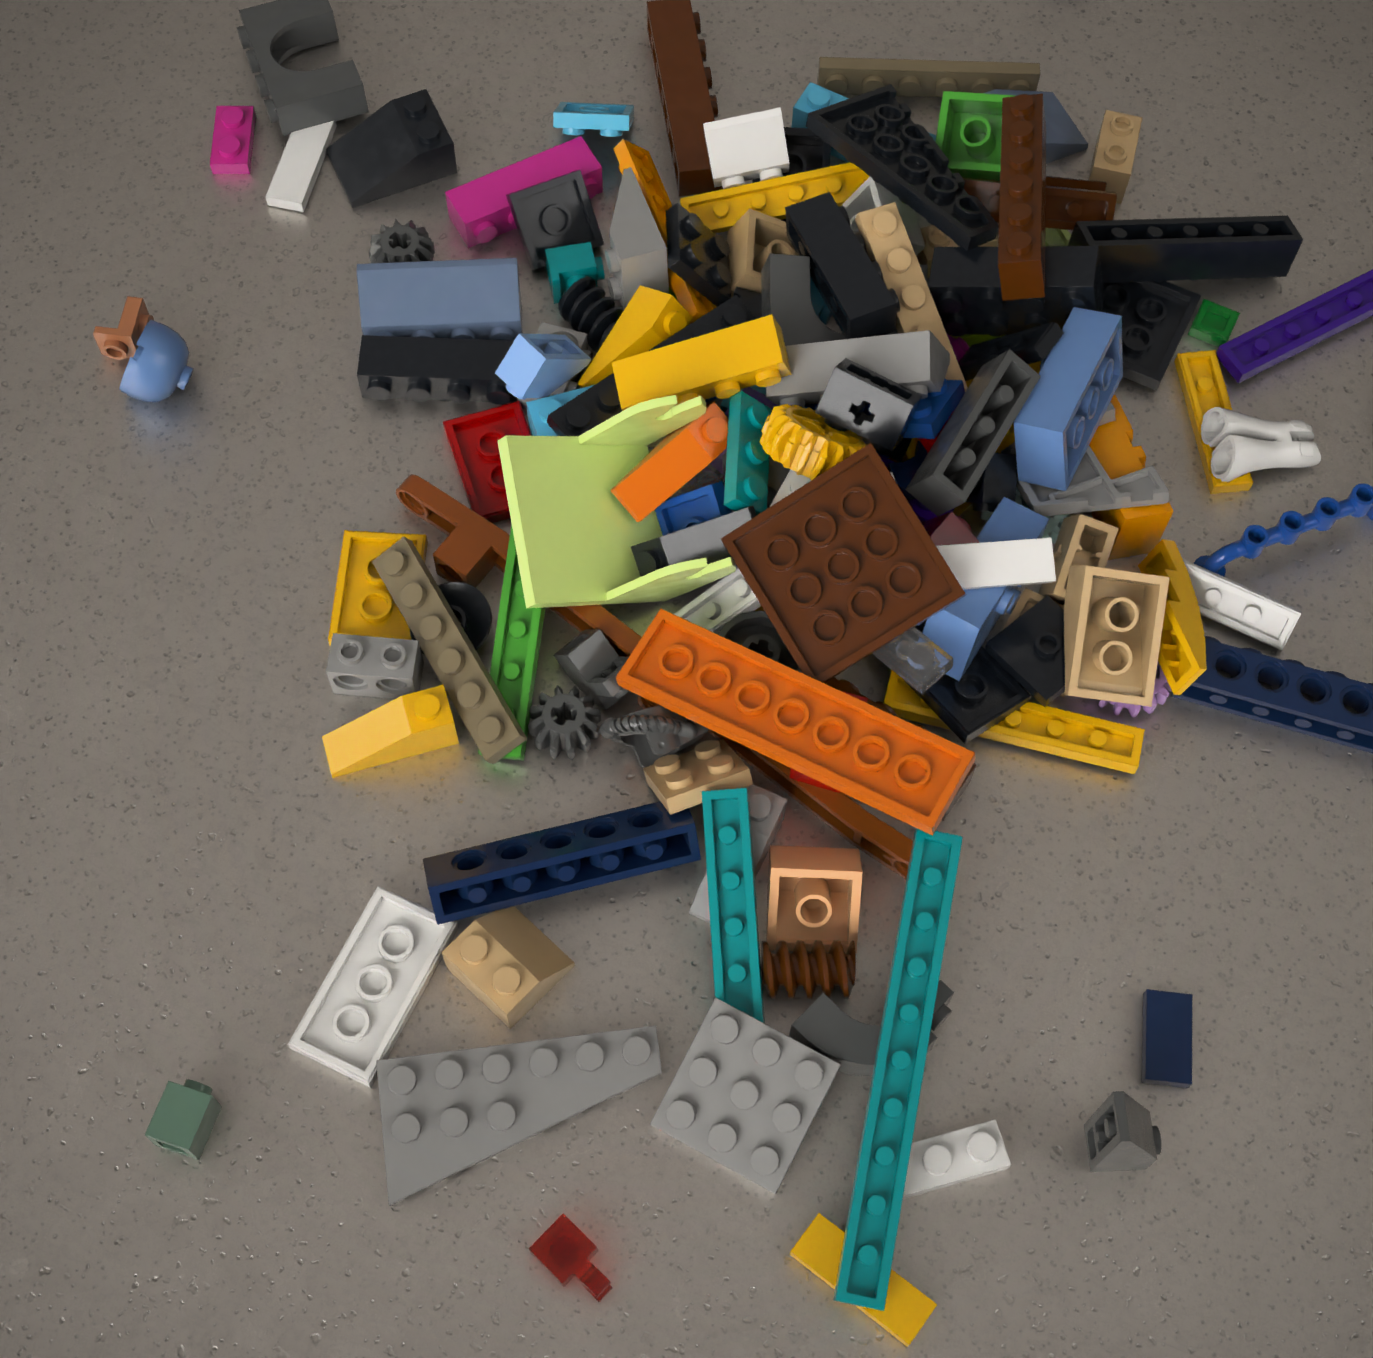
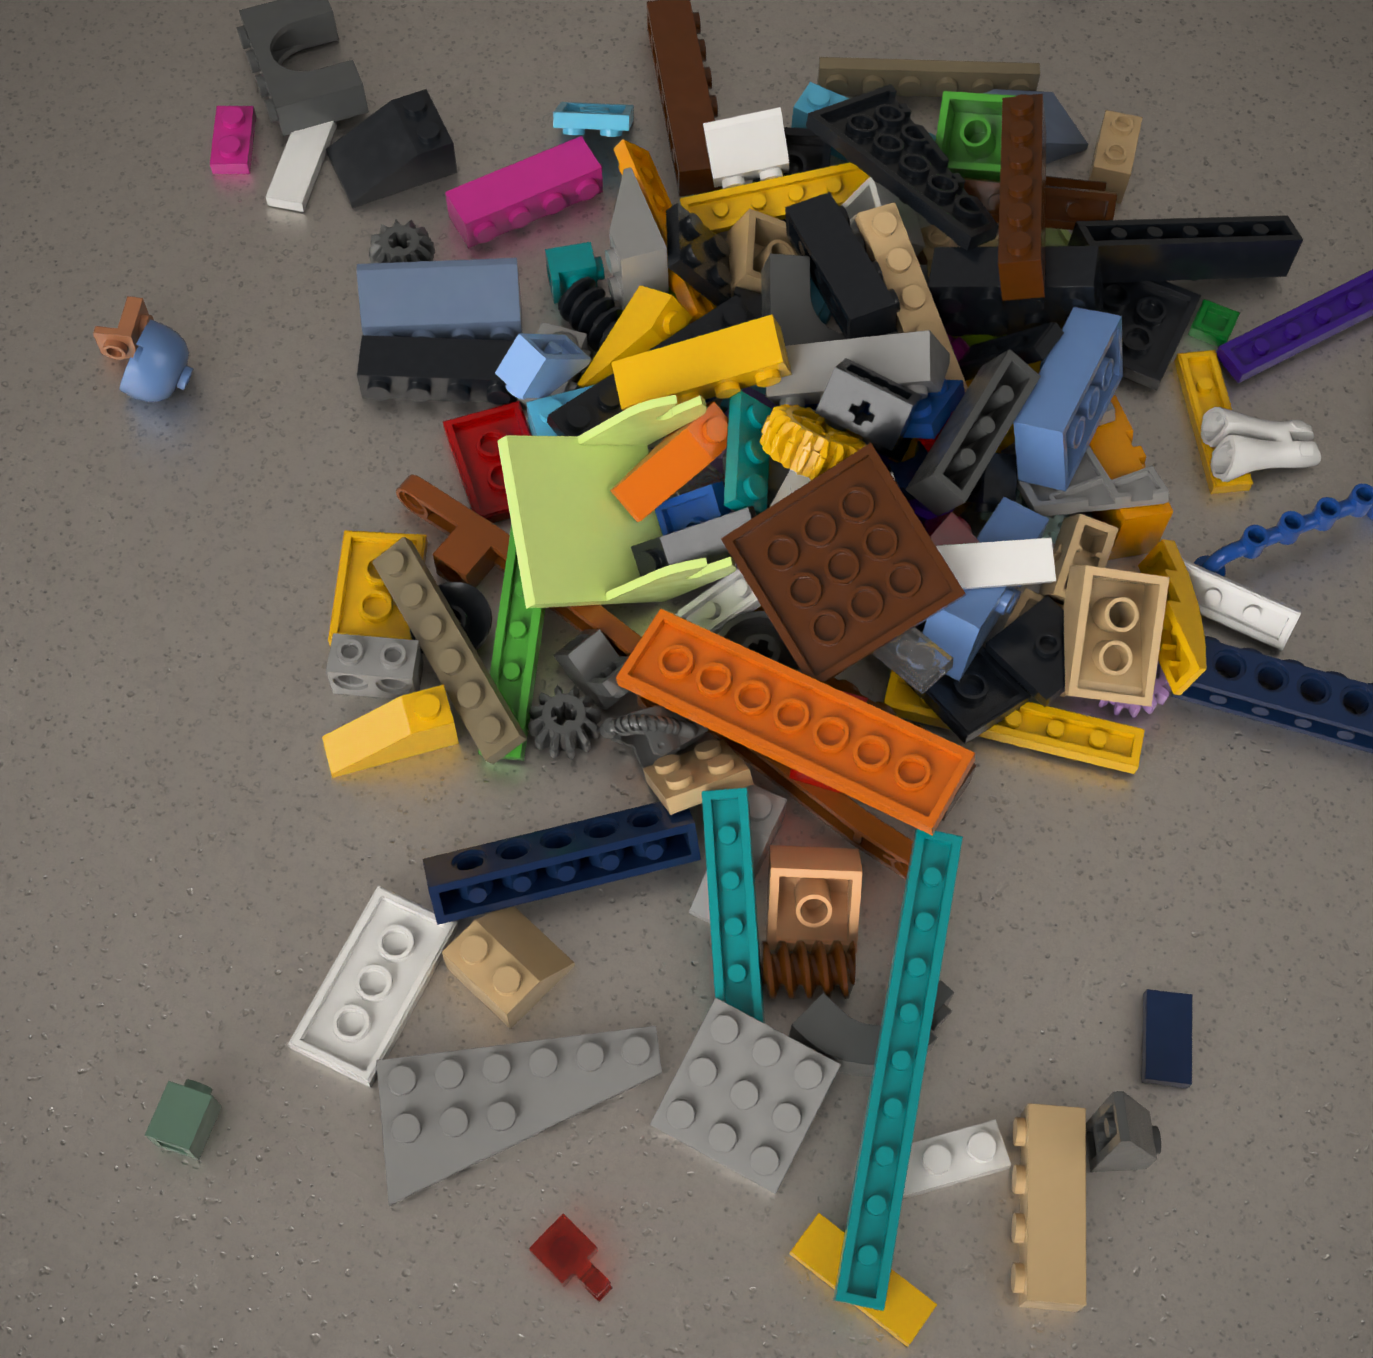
(554, 216): black plate -> none
(1051, 1208): none -> tan brick

